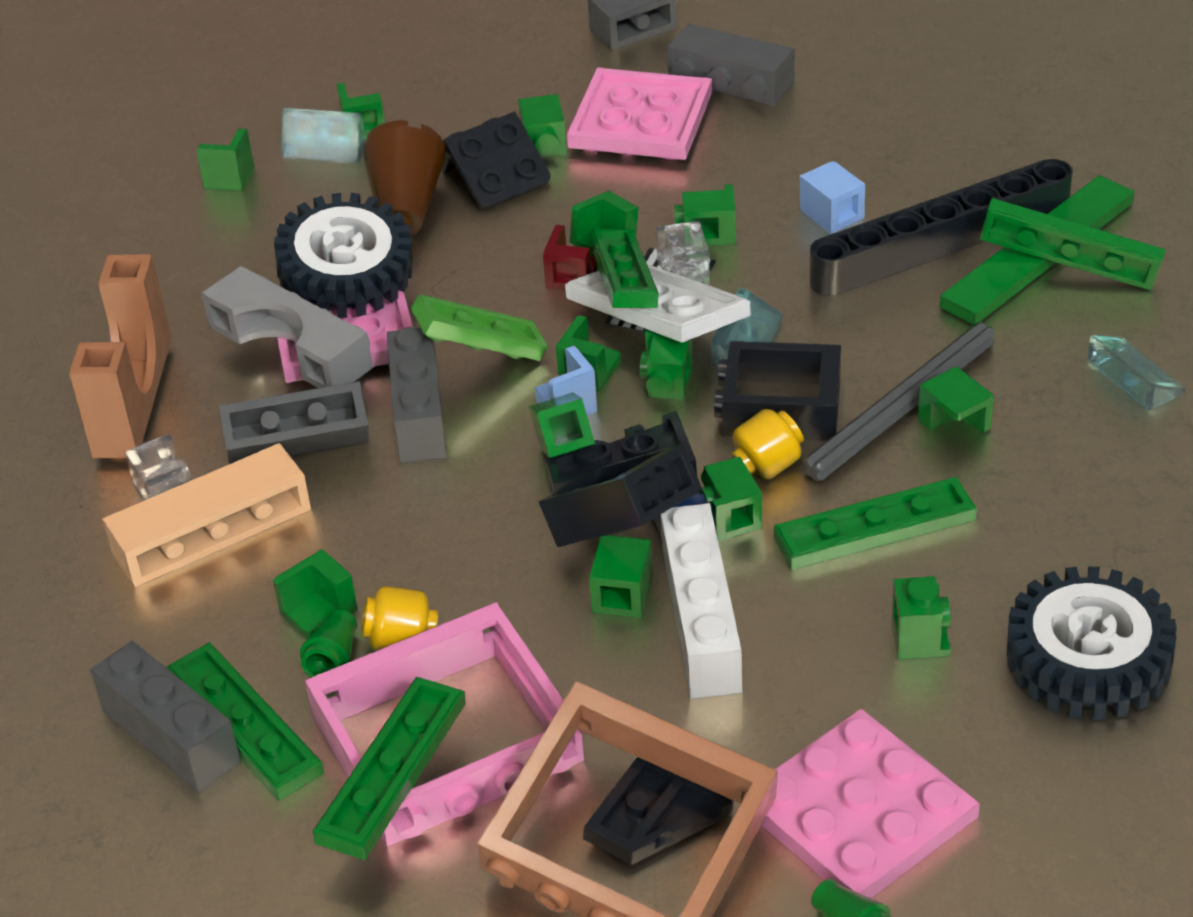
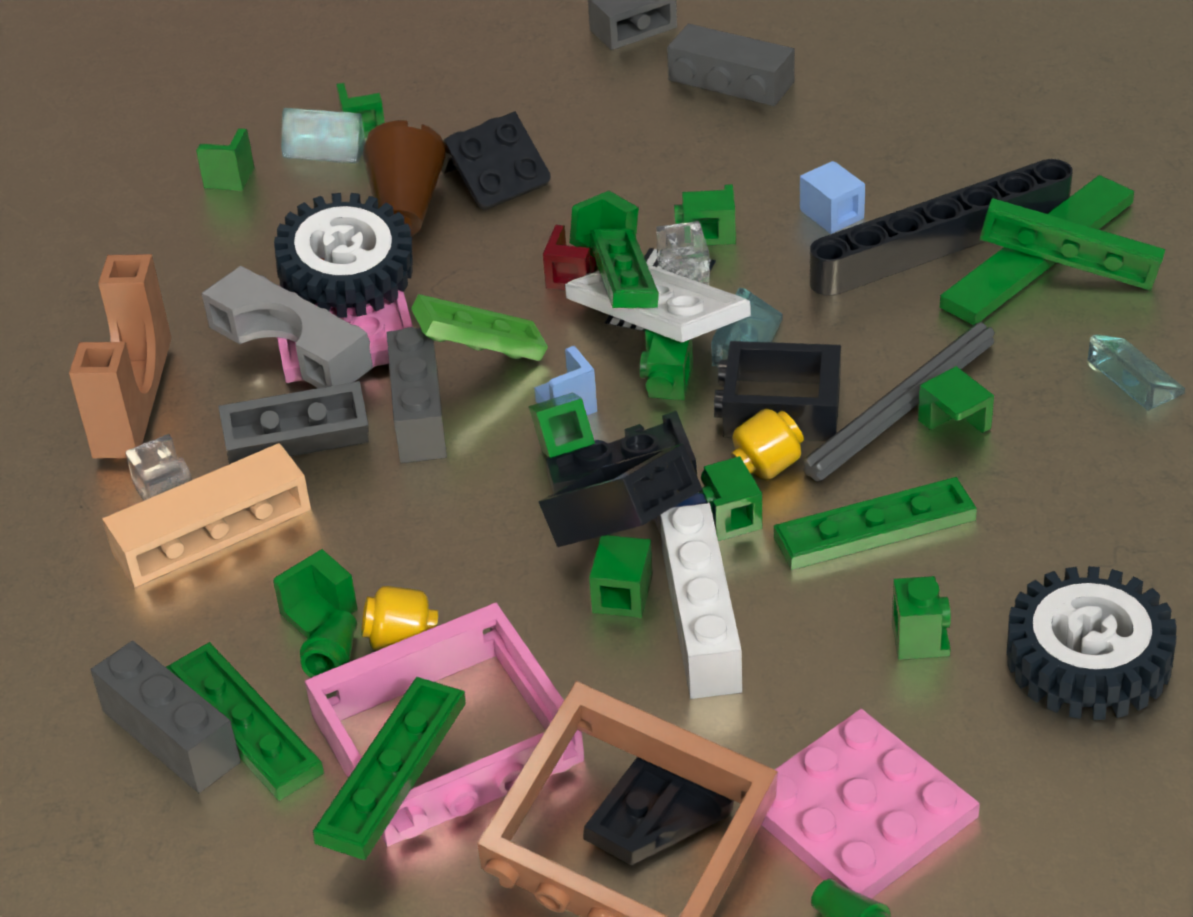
(544, 124): green brick -> none
(600, 358): green panel -> none
(640, 113): bright pink plate -> none

